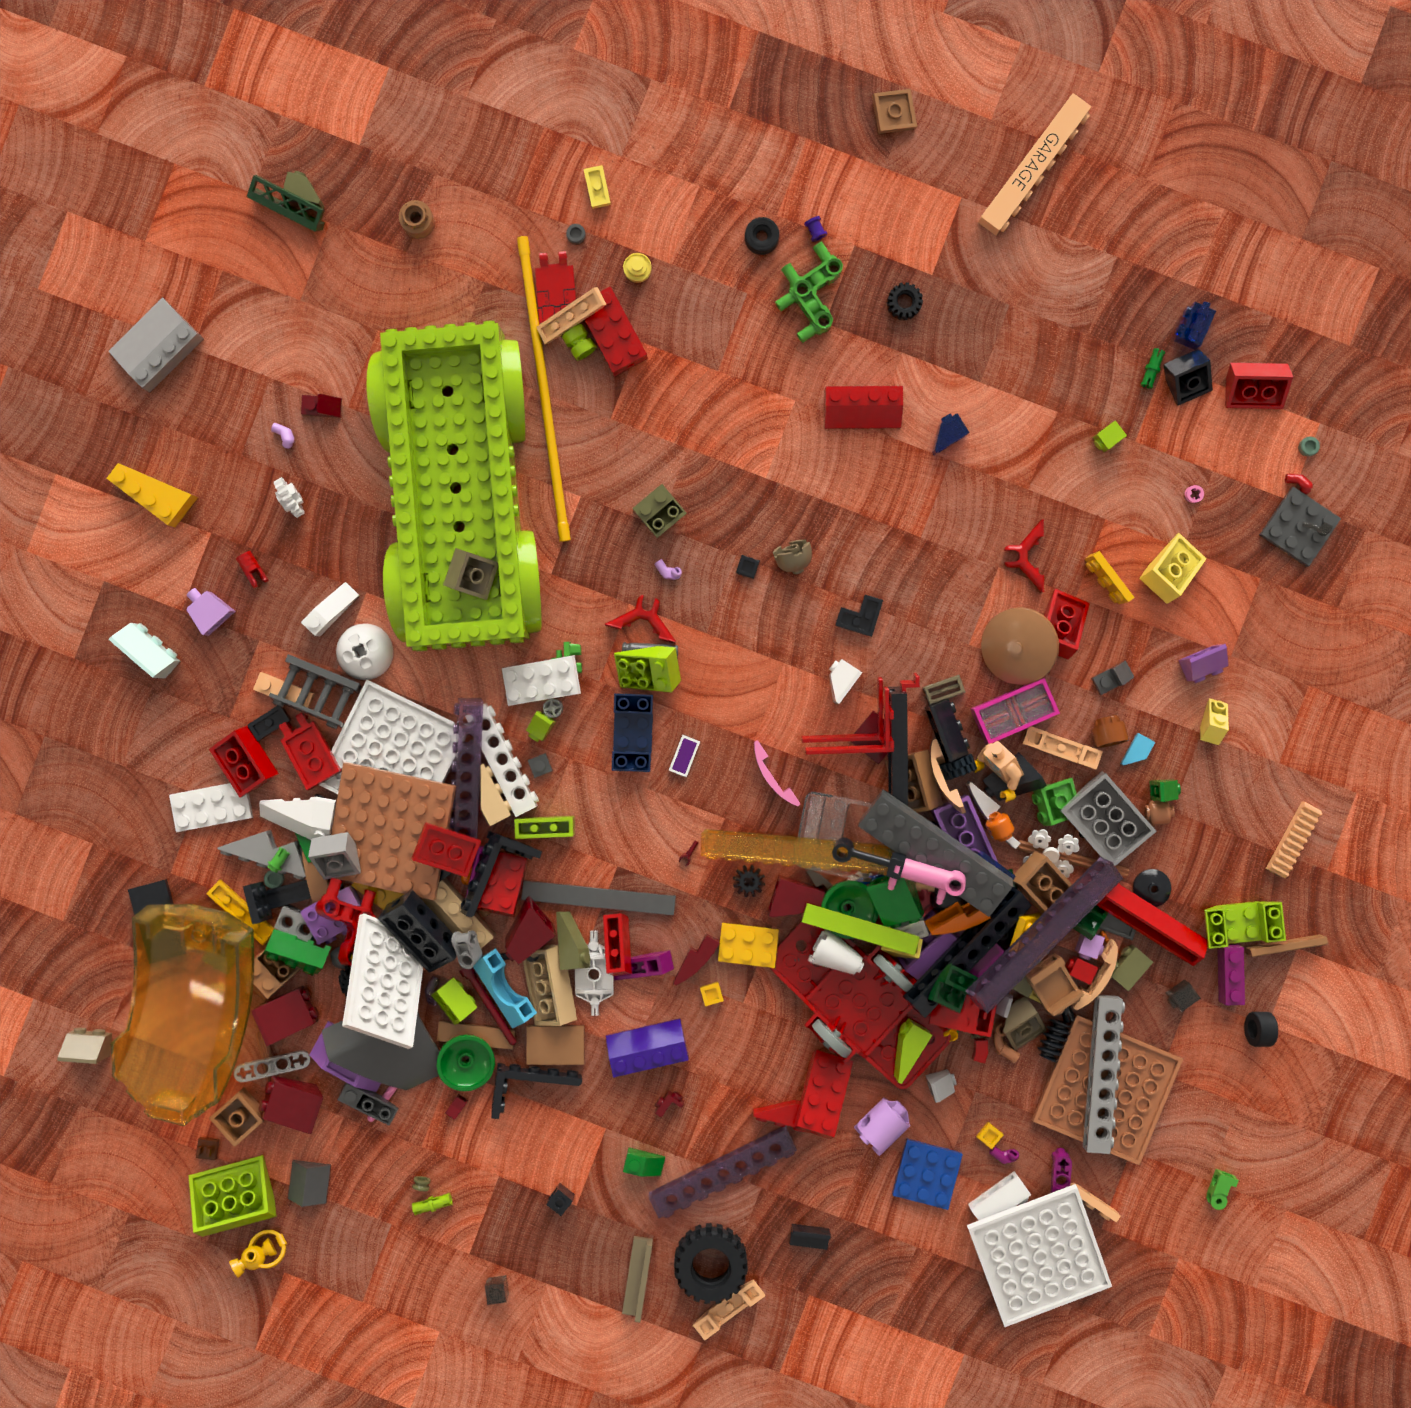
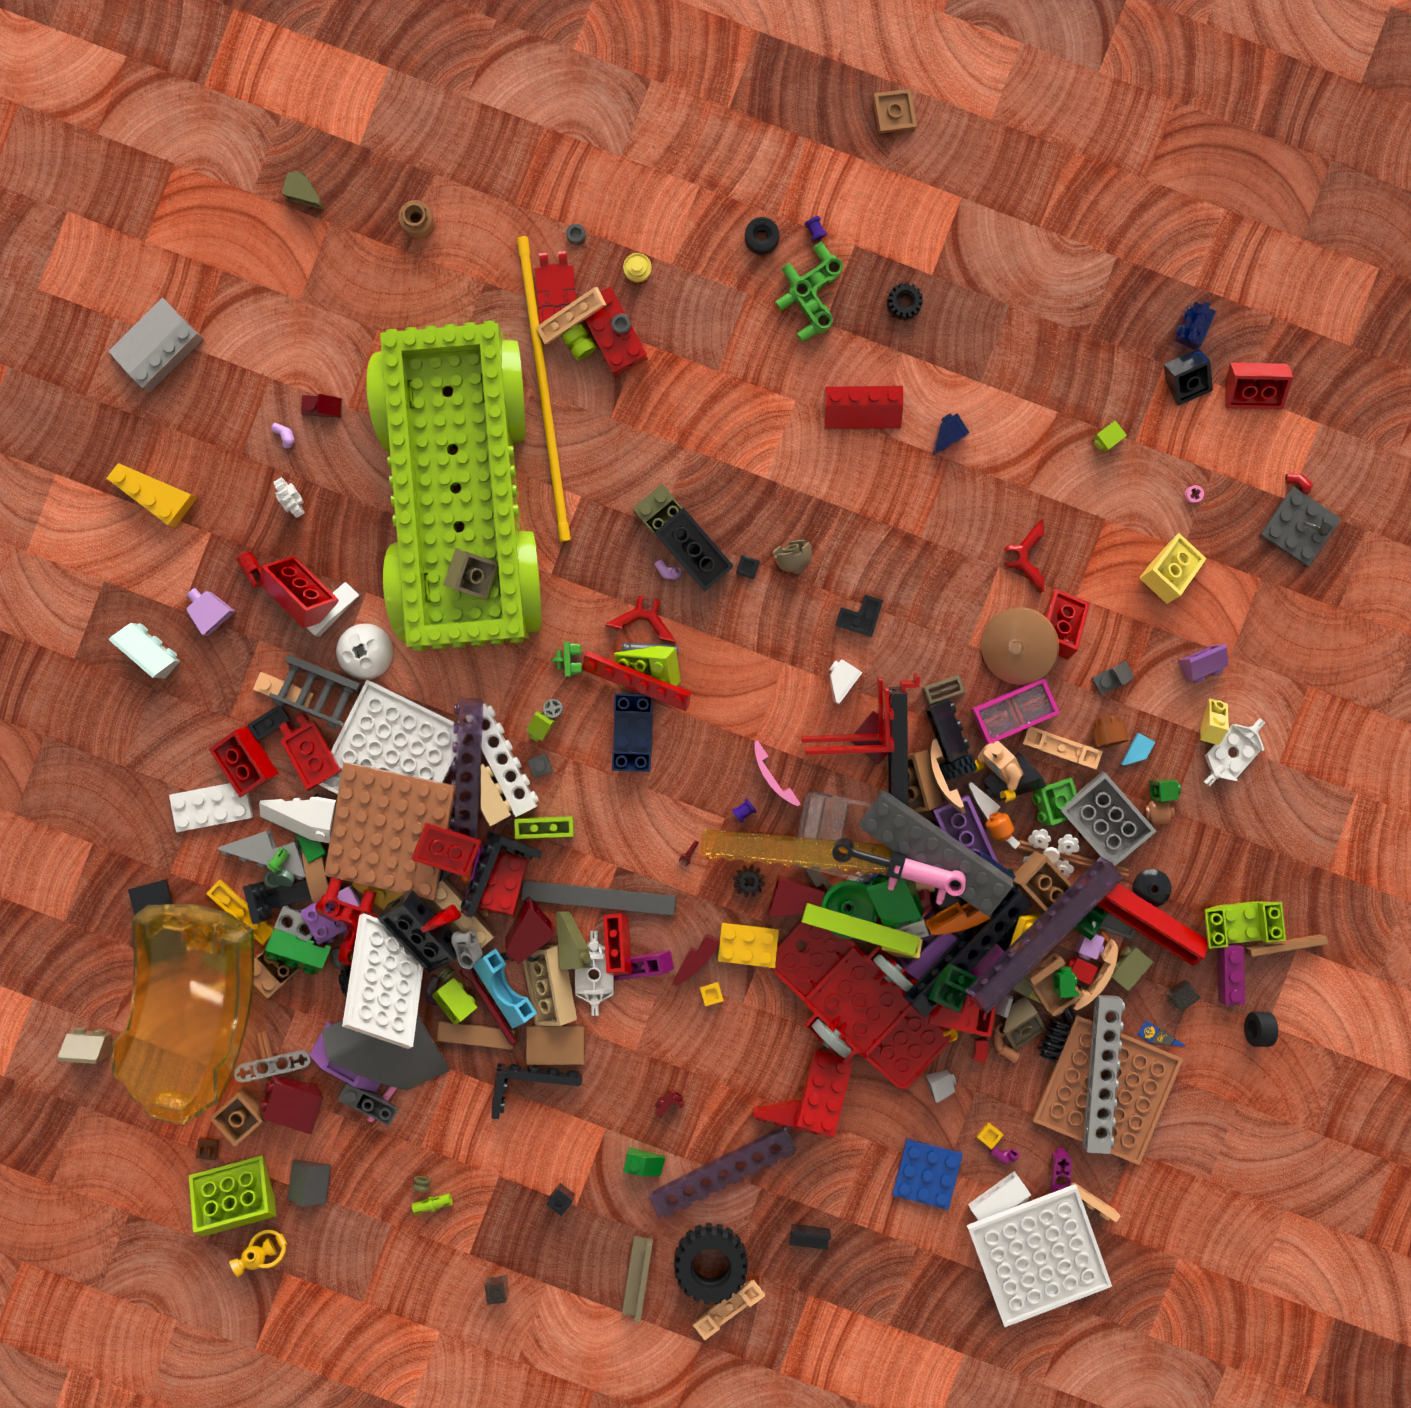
(283, 207): dark green fence -> none
(284, 878): none -> sand green tile
(285, 1015): dark red slope -> none
(298, 591): none -> red slope
(335, 855): light grey slope -> none
(442, 918): none -> red slope
(446, 973): none -> olive bush
(456, 1107): dark red piece -> none
(470, 1073): green dish -> none
(541, 680): white plate -> none
(597, 187): light yellow plate -> none
(621, 324): none -> dark grey tile
(636, 681): none -> red plate
(647, 1047): dark purple slope -> none
(684, 755): dark purple tile -> none
(694, 549): none -> black slope
(744, 810): none -> dark purple bush
(835, 954): white cone -> none
(883, 1125): lavender cylinder -> none
(910, 1044): lime slope -> none
(1034, 164): light nougat brick -> none
(1064, 983): none -> green brick
(1108, 578): yellow plate -> none
(1152, 368): green pin -> none
(1156, 1035): none -> sticker
(1219, 1188): bright green leg -> none
(1247, 744): none -> white plate
(1294, 839): light nougat gear -> none
(1309, 446): sand green tile -> none

